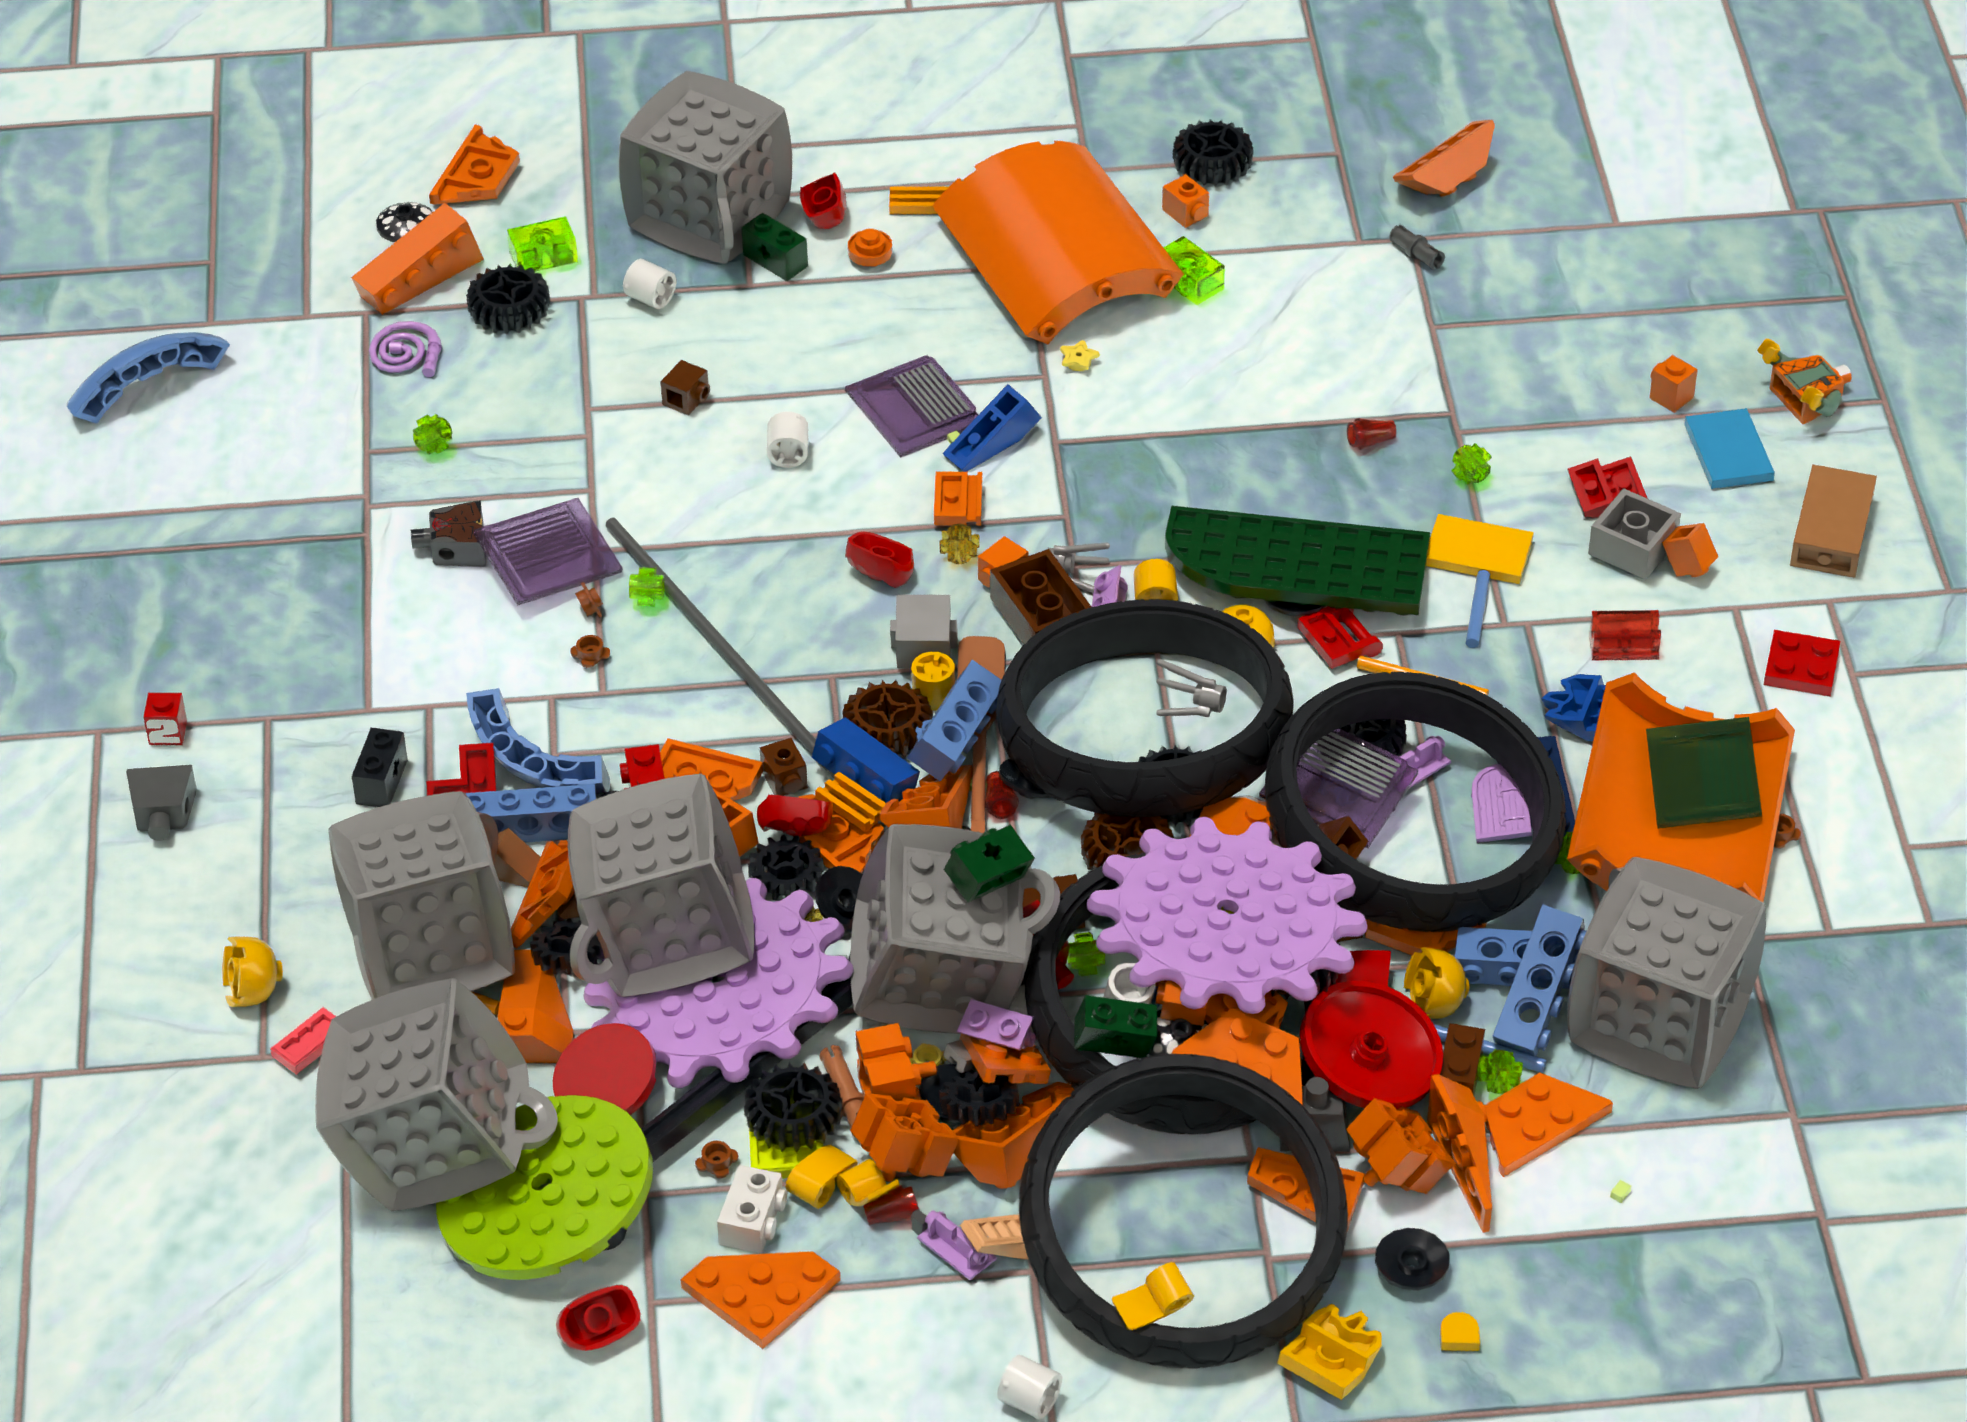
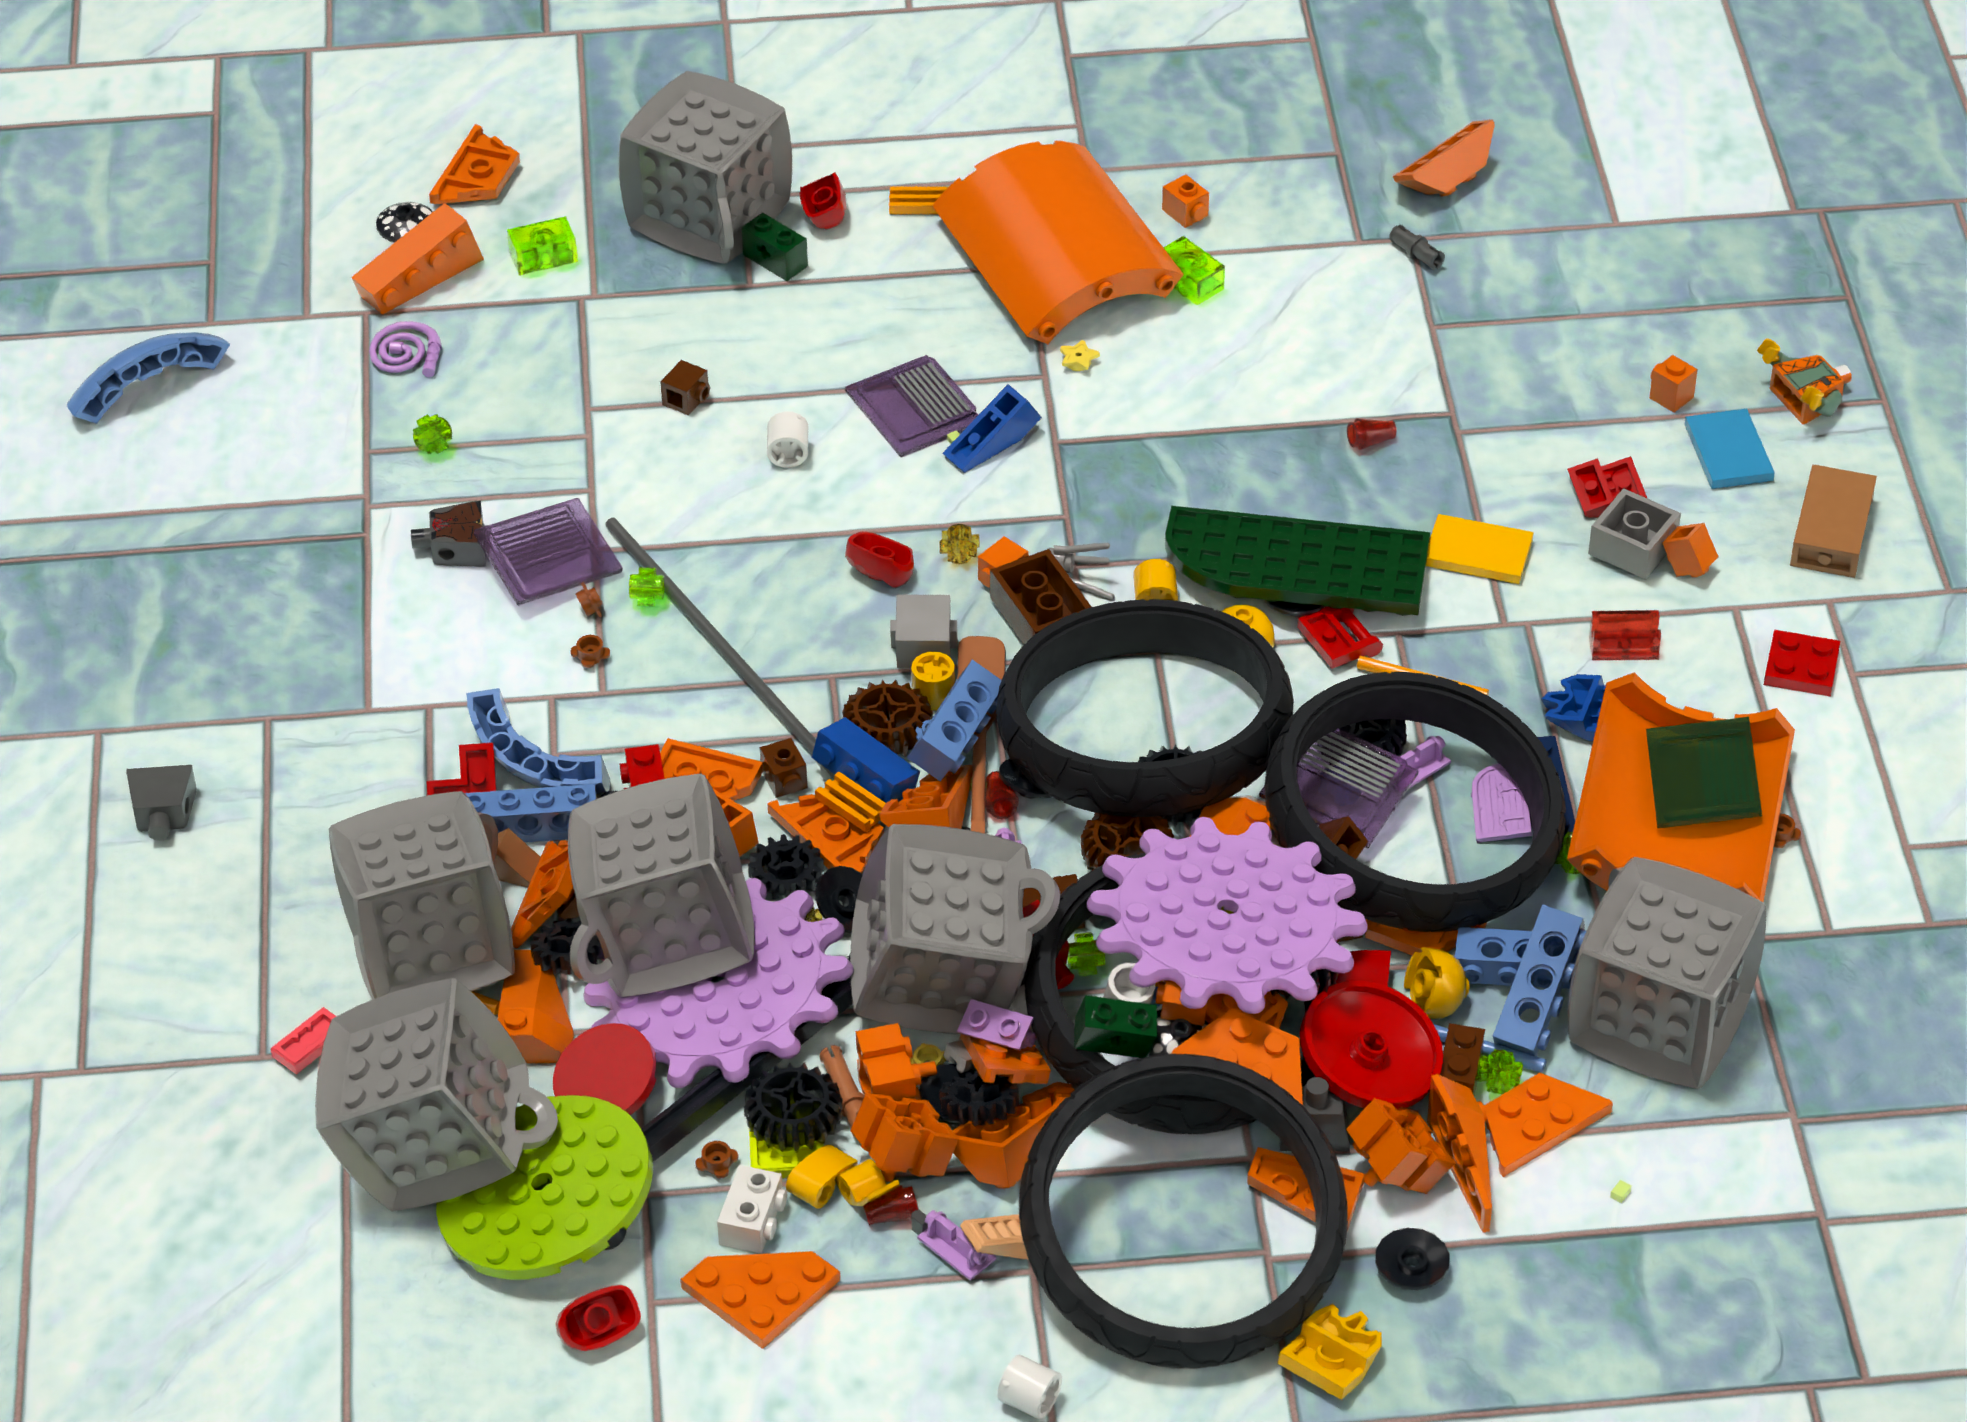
(165, 718): red brick -> none
(250, 971): yellow cylinder -> none
(379, 767): black brick -> none
(508, 298): black gear -> none
(649, 283): white piece -> none
(794, 815): red piece -> none
(870, 247): orange plate -> none
(957, 498): orange plate -> none
(988, 862): dark green brick -> none
(1109, 587): lavender hinge -> none
(1160, 1296): yellow panel -> none
(1206, 693): light grey plant -> none
(1213, 152): black gear -> none
(1459, 1333): yellow tile -> none
(1471, 463): clear neon green gear -> none
(1477, 609): medium blue bar -> none

